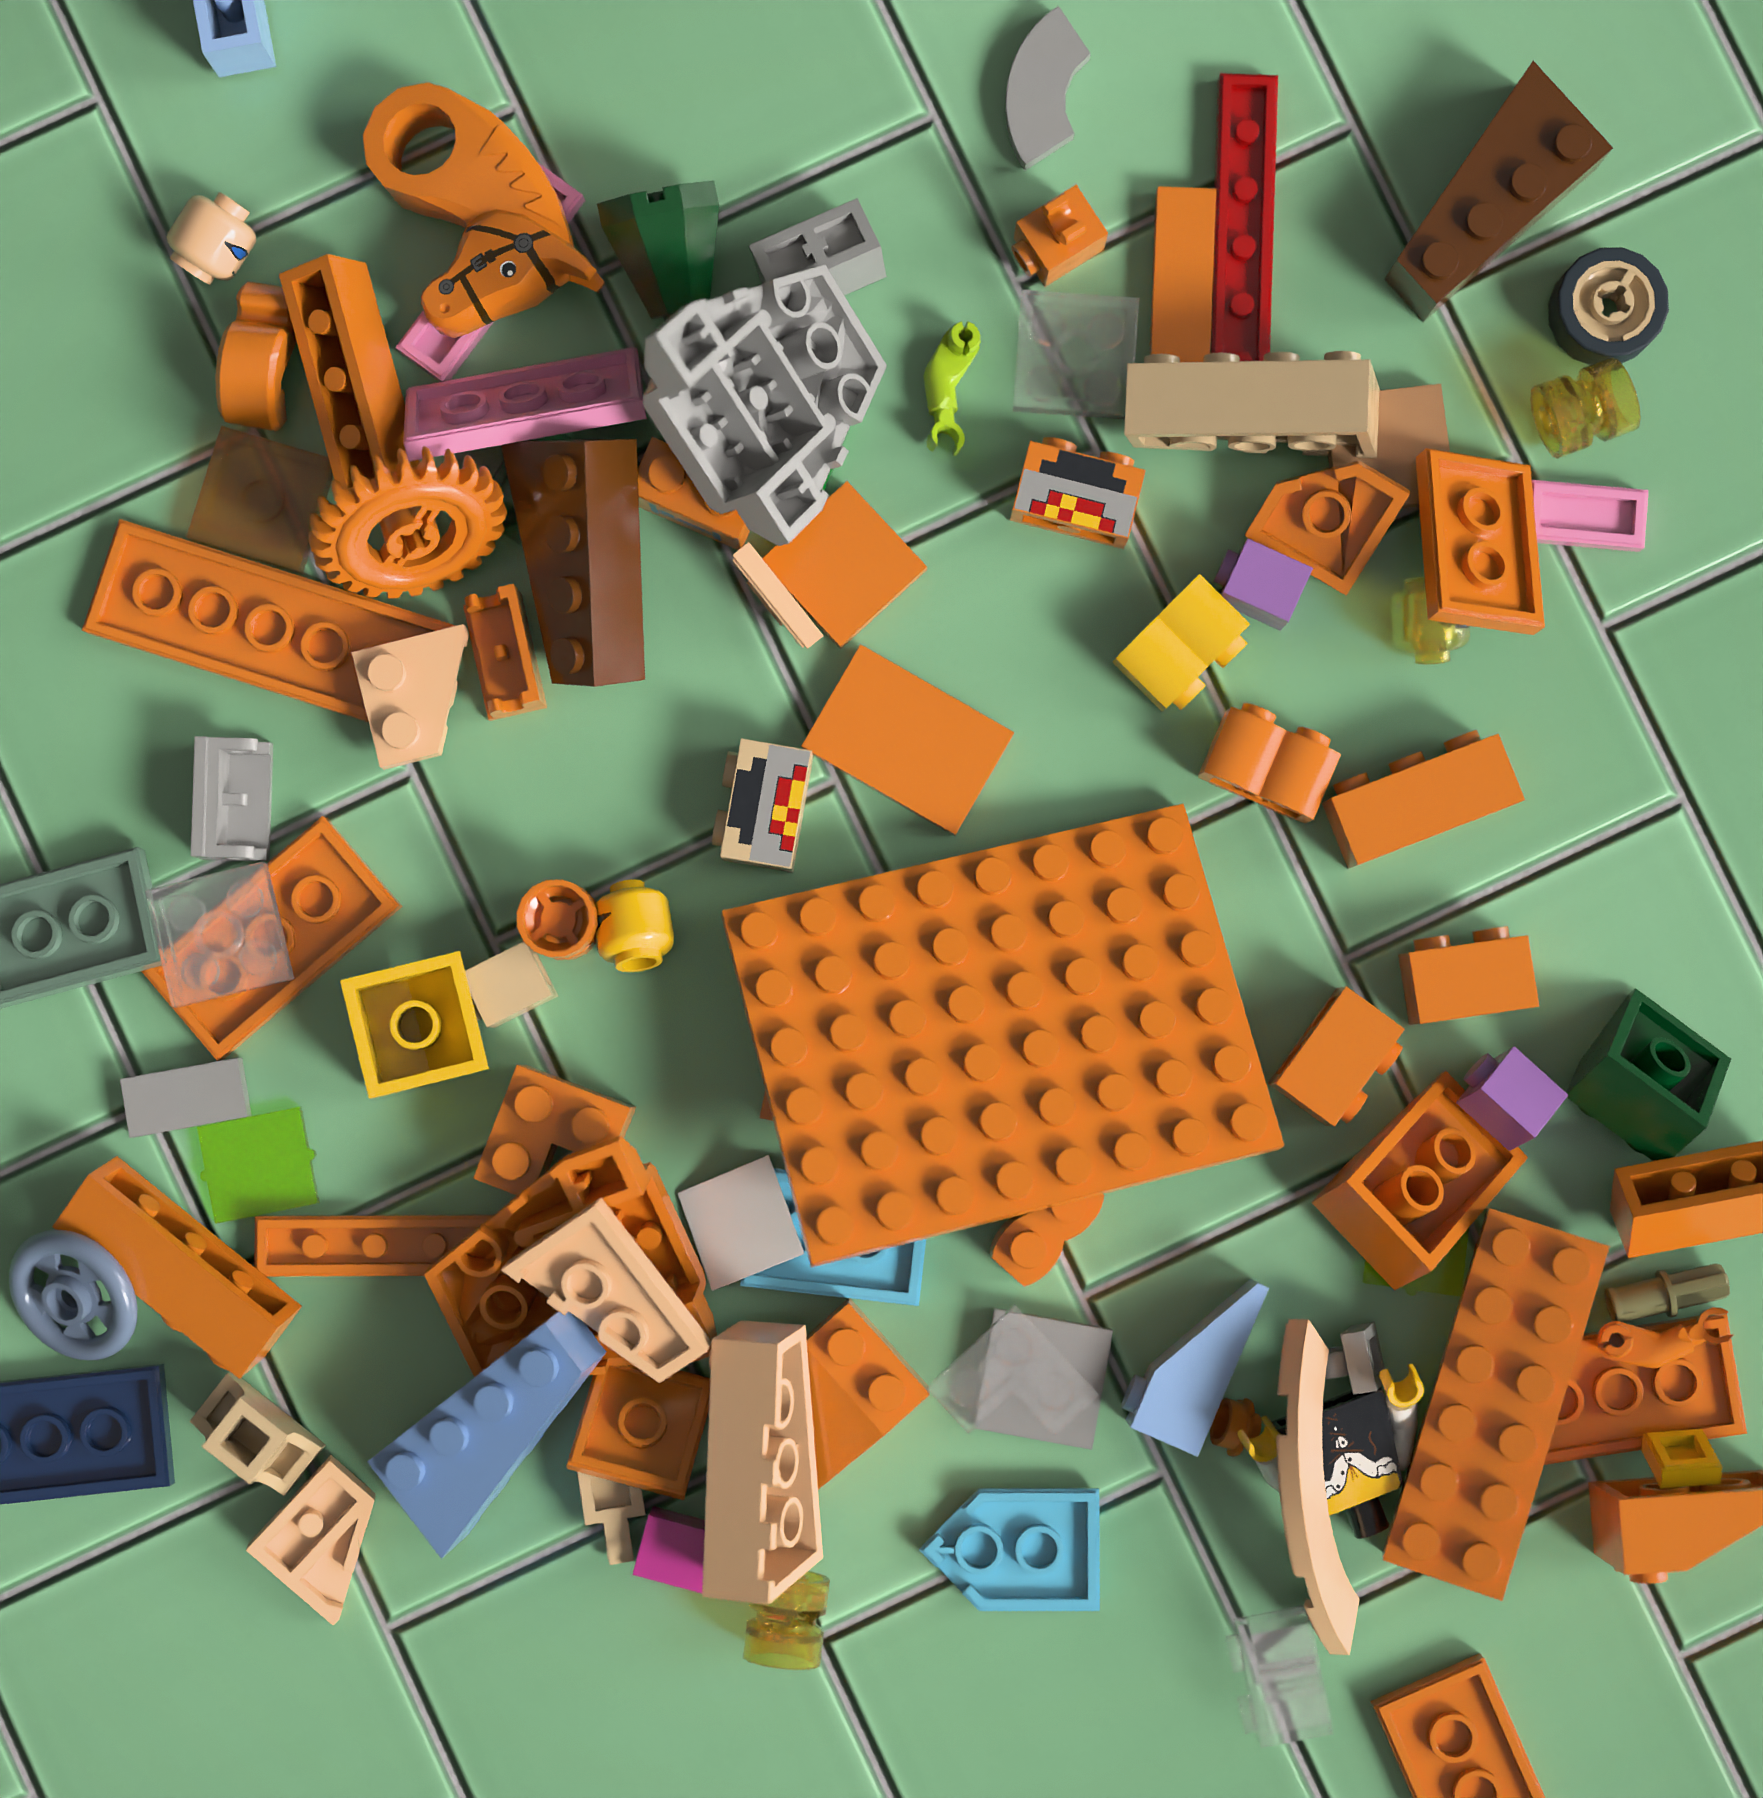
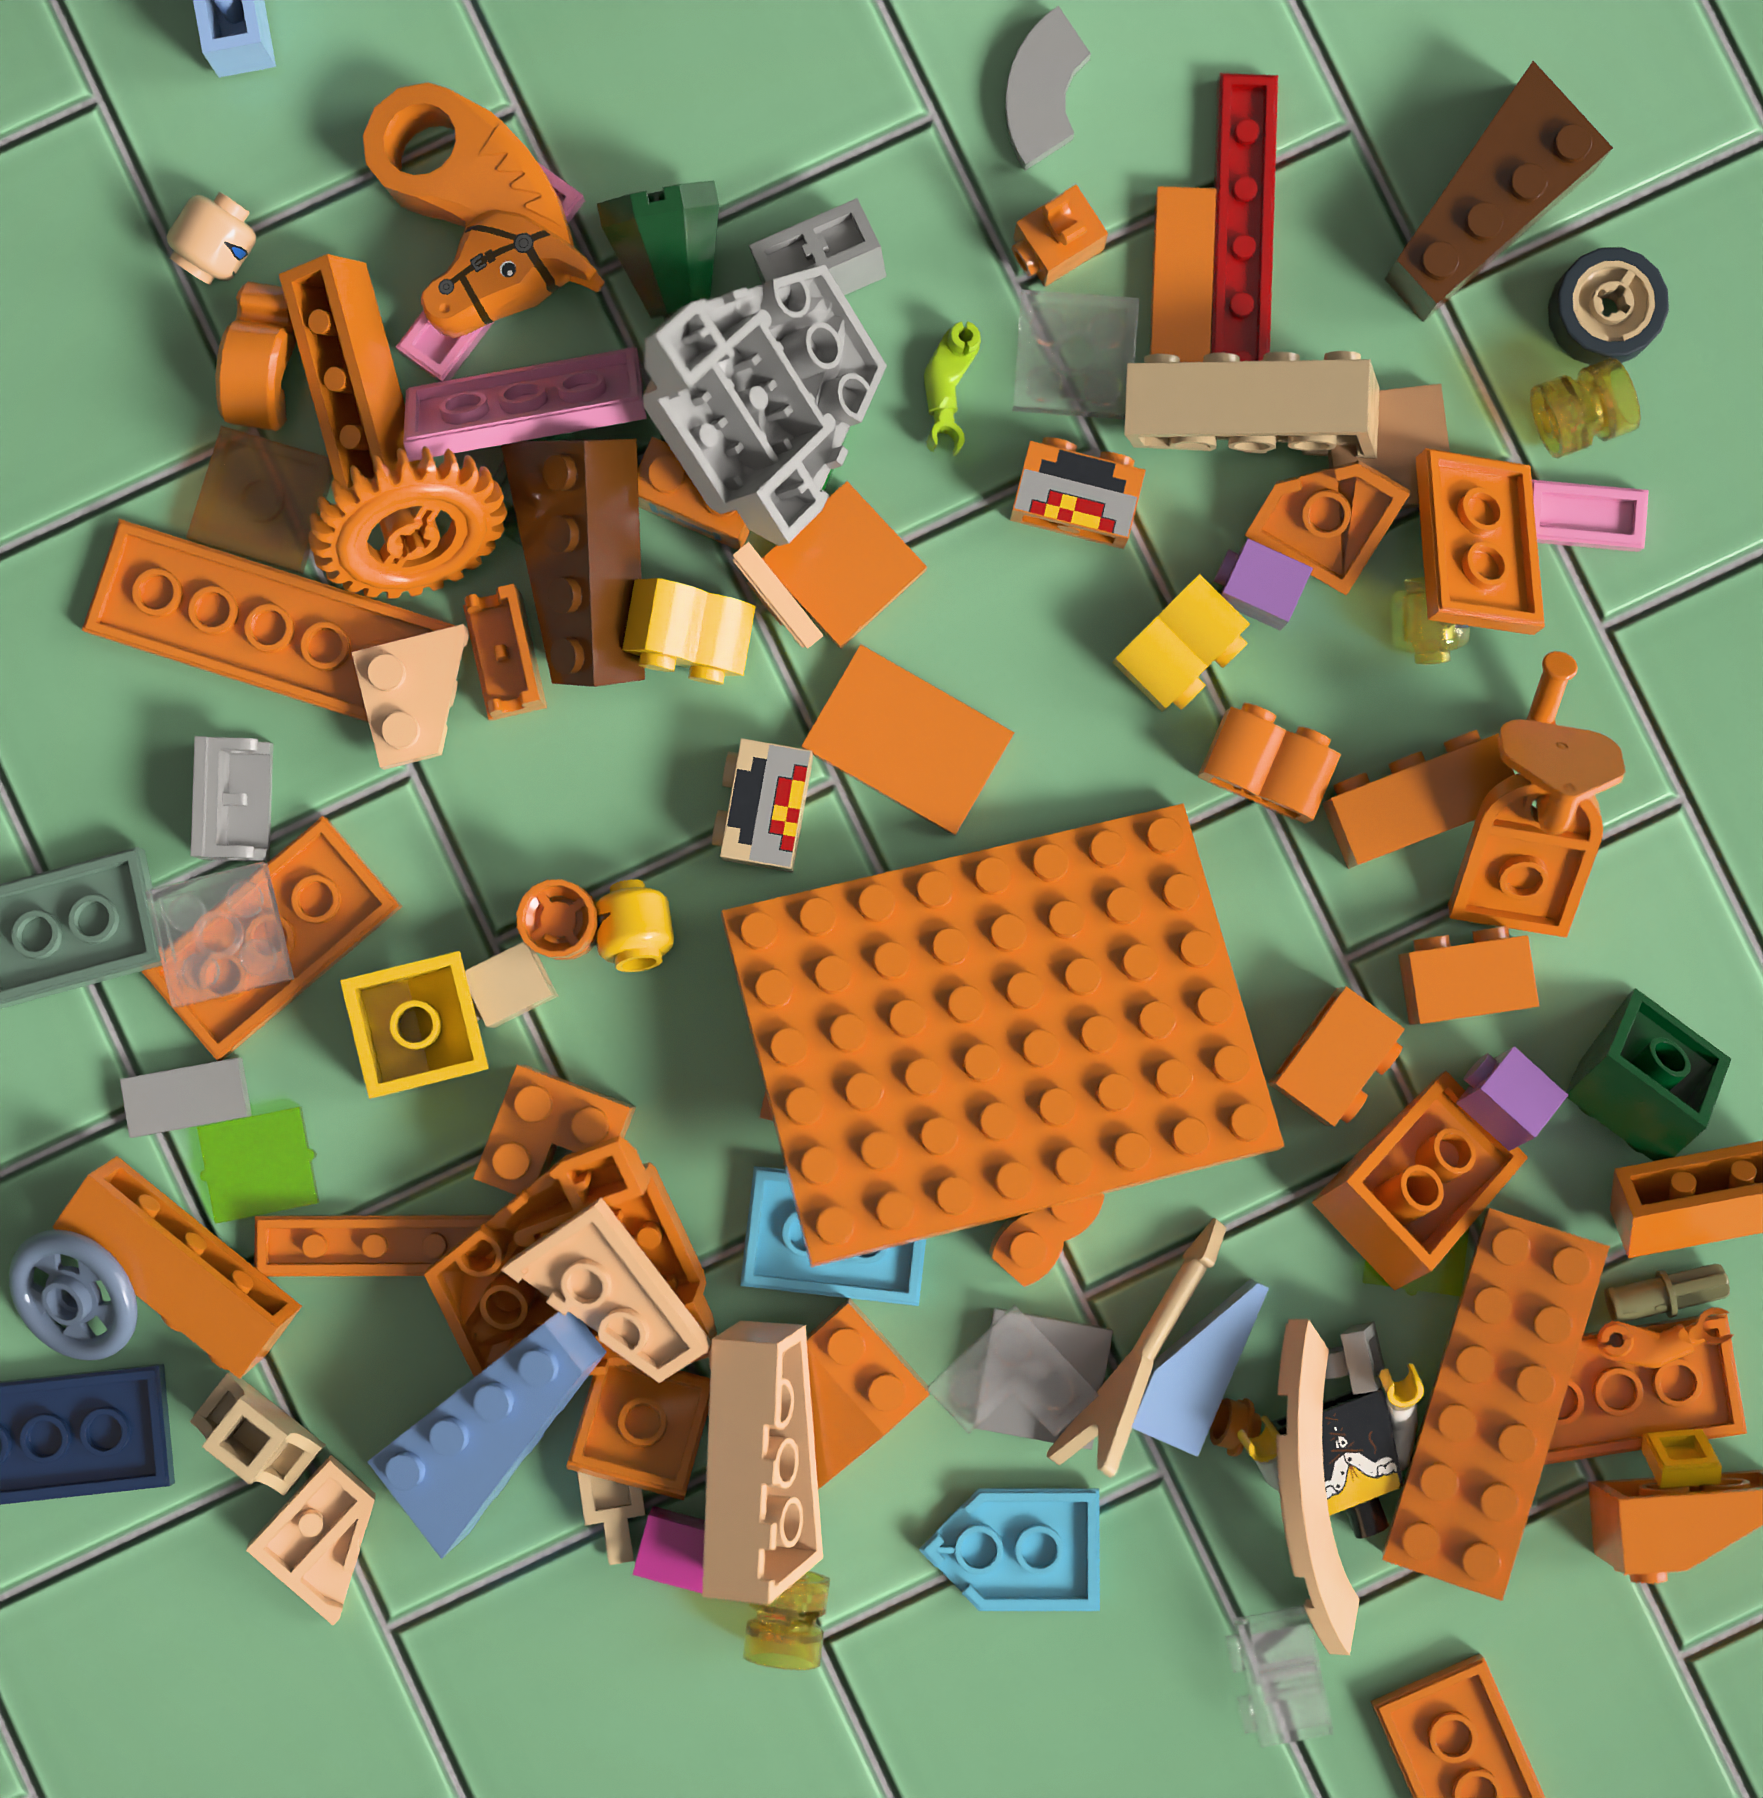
(688, 629): none -> yellow brick
(740, 1223): white sticker -> none
(1119, 1397): none -> tan piece
(1528, 861): none -> orange plate

